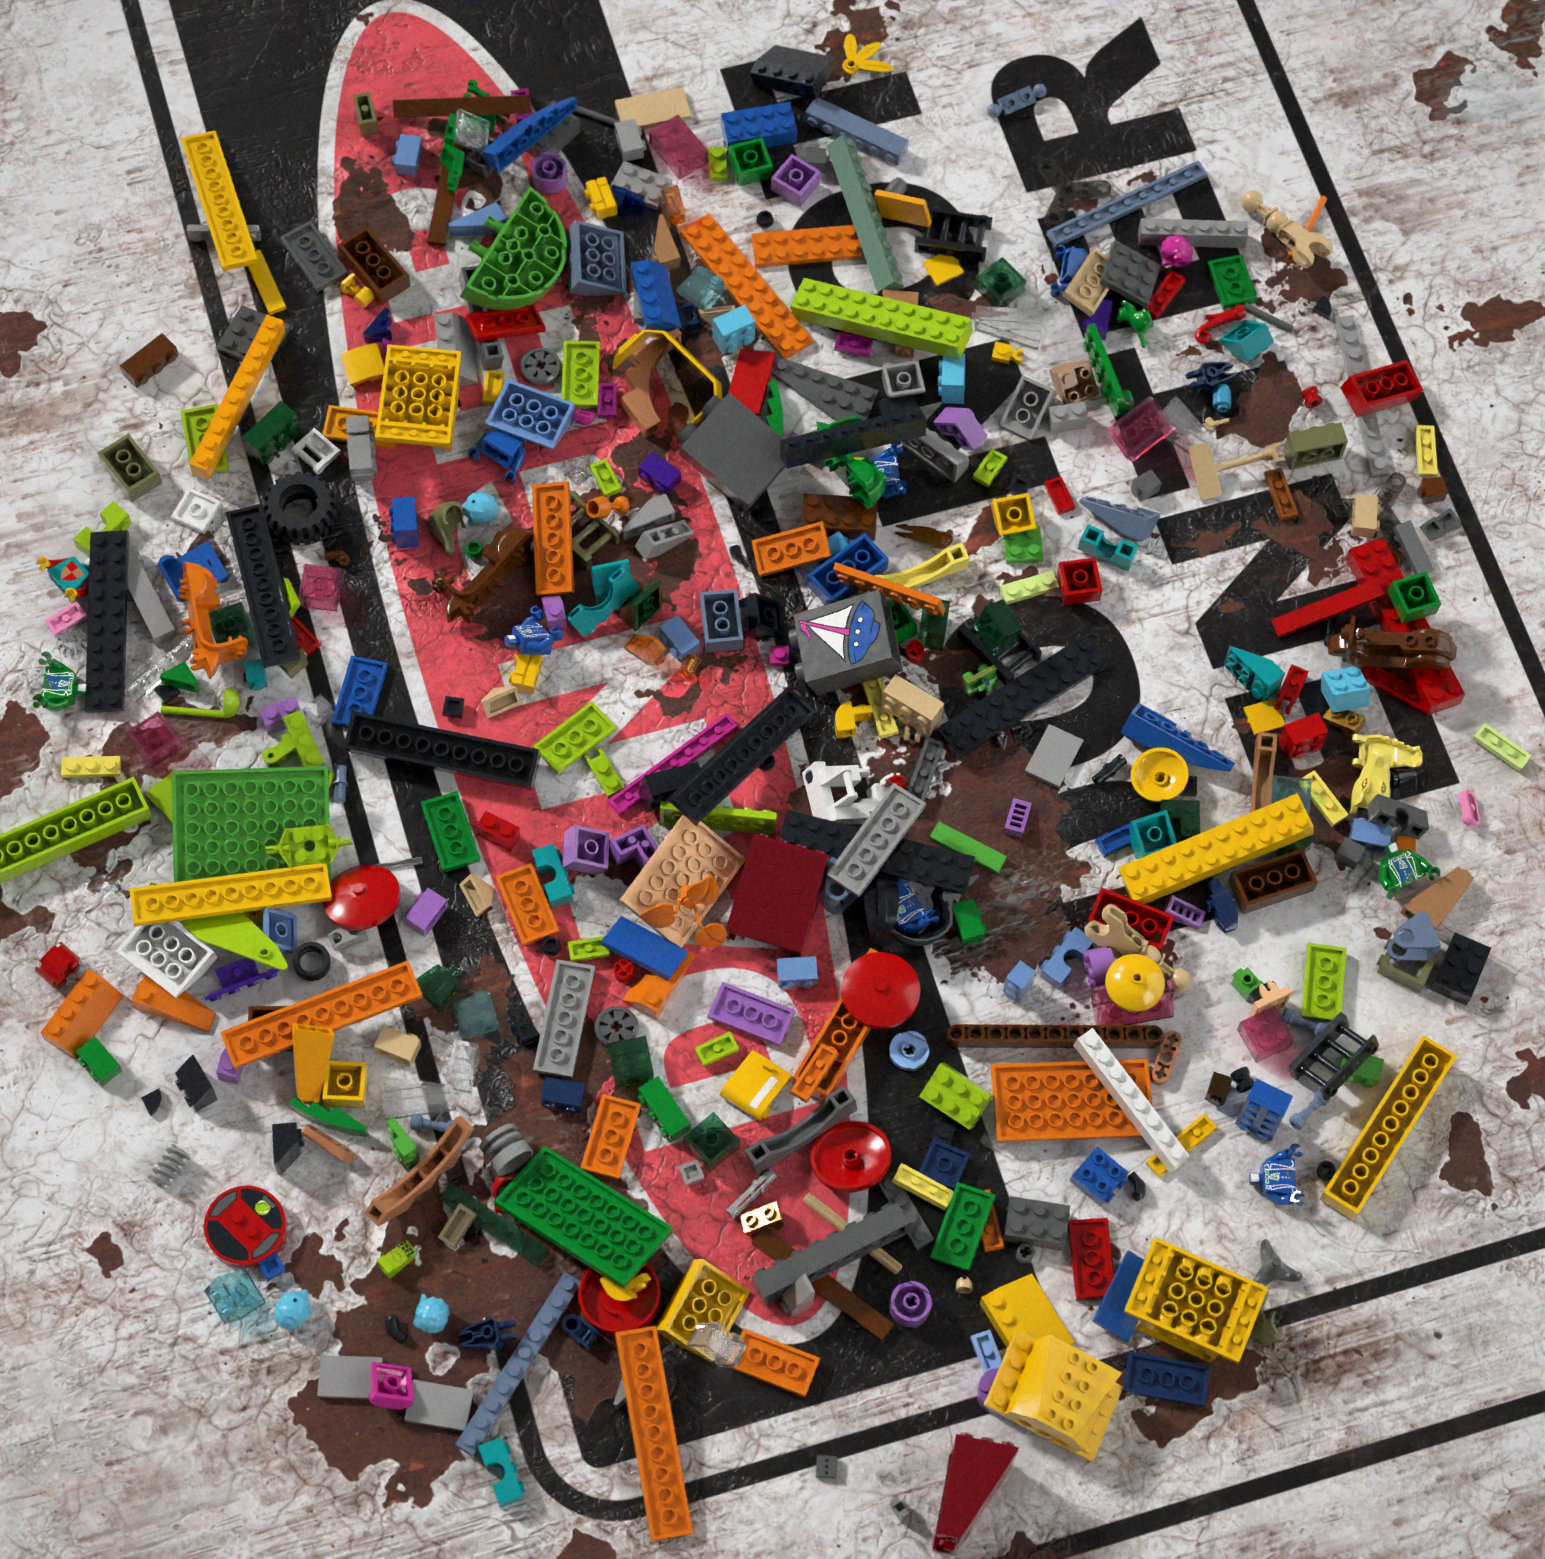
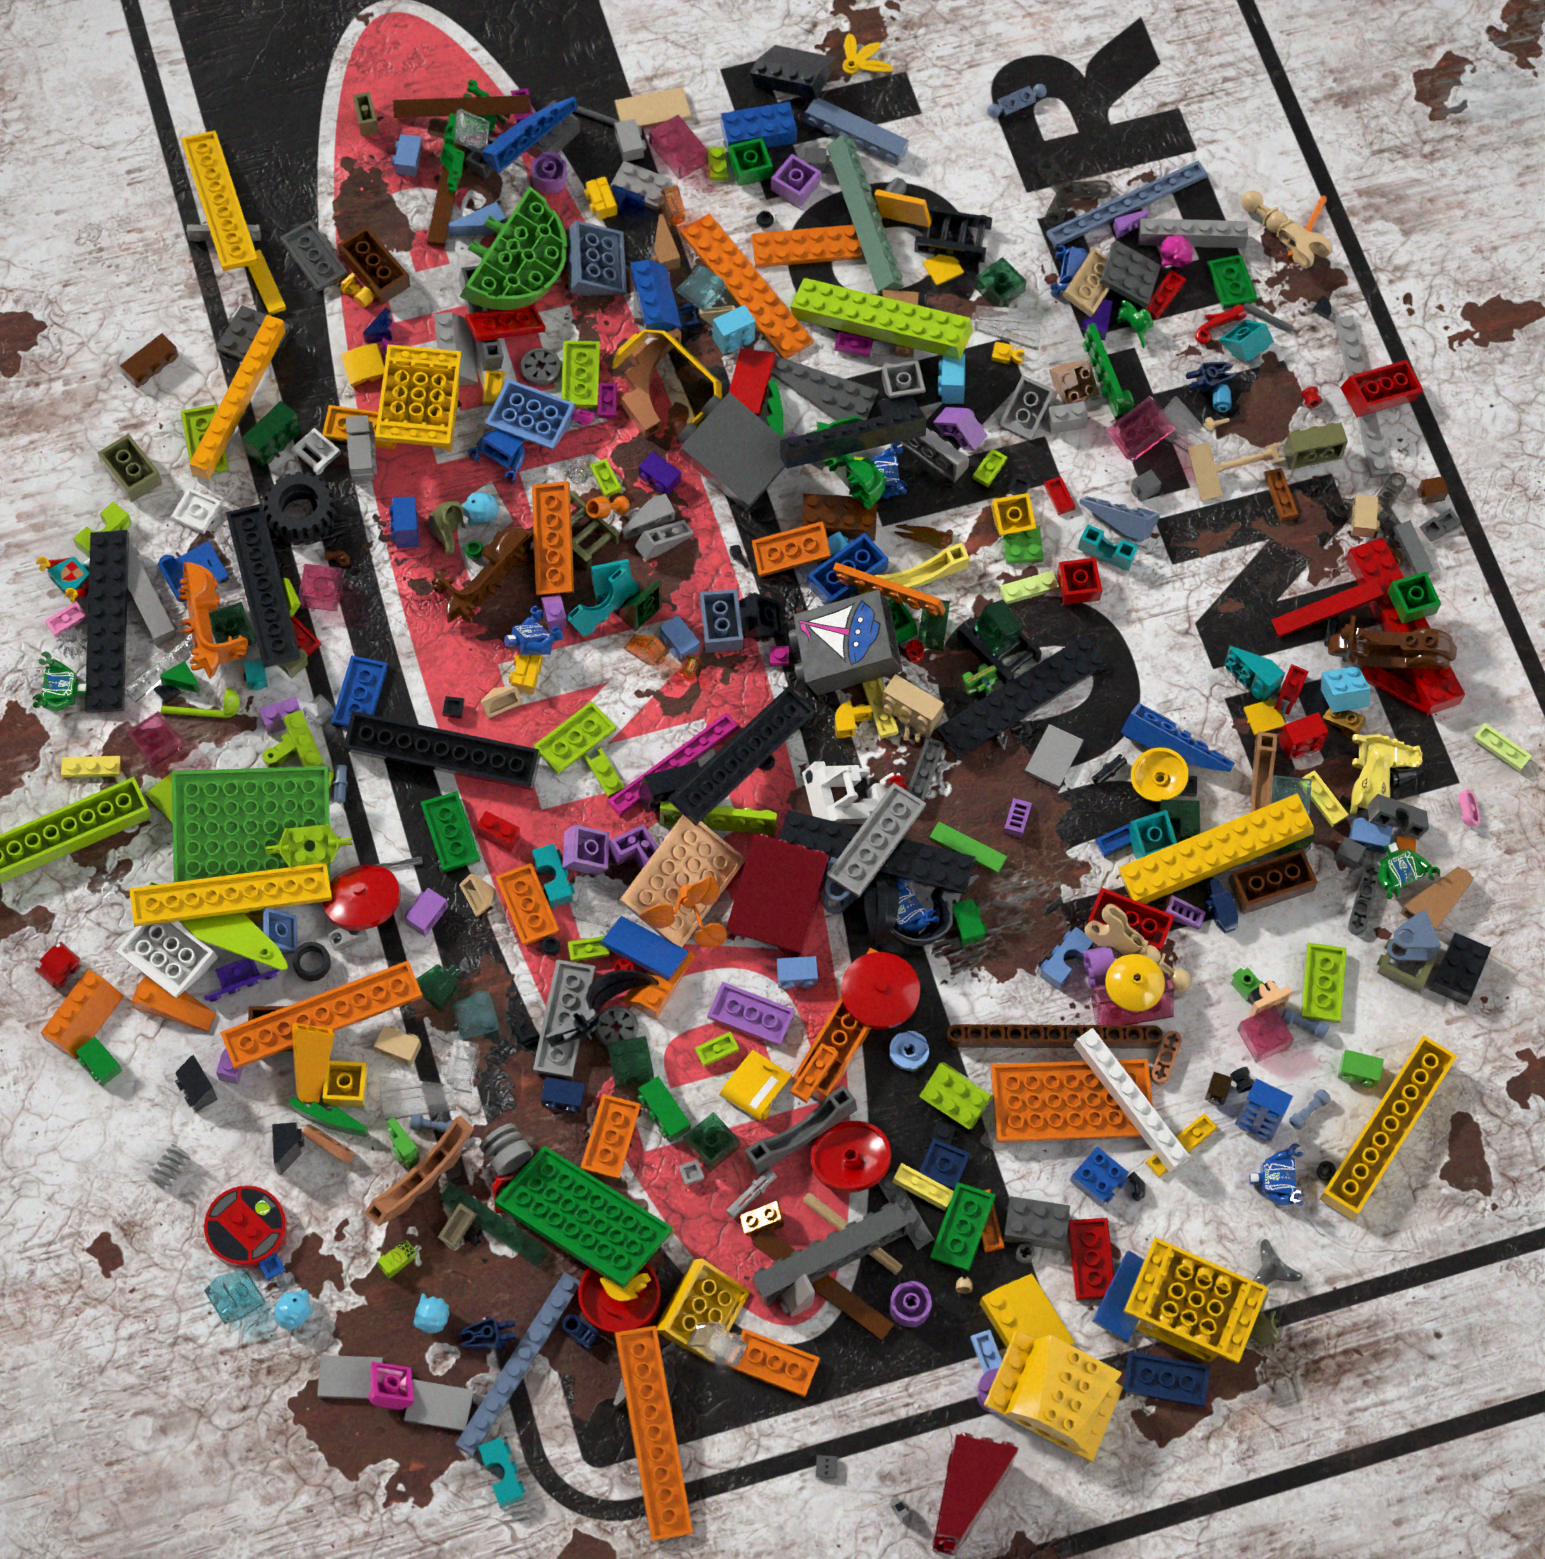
(152, 1101): black tile -> none
(392, 1328): black arm -> none
(599, 992): none -> black piece
(1019, 981): medium blue brick -> none
(1128, 223): none -> medium lavender slope
(1325, 1040): black fence -> none
(1366, 900): none -> dark grey beam
(1426, 451): light yellow plate -> none

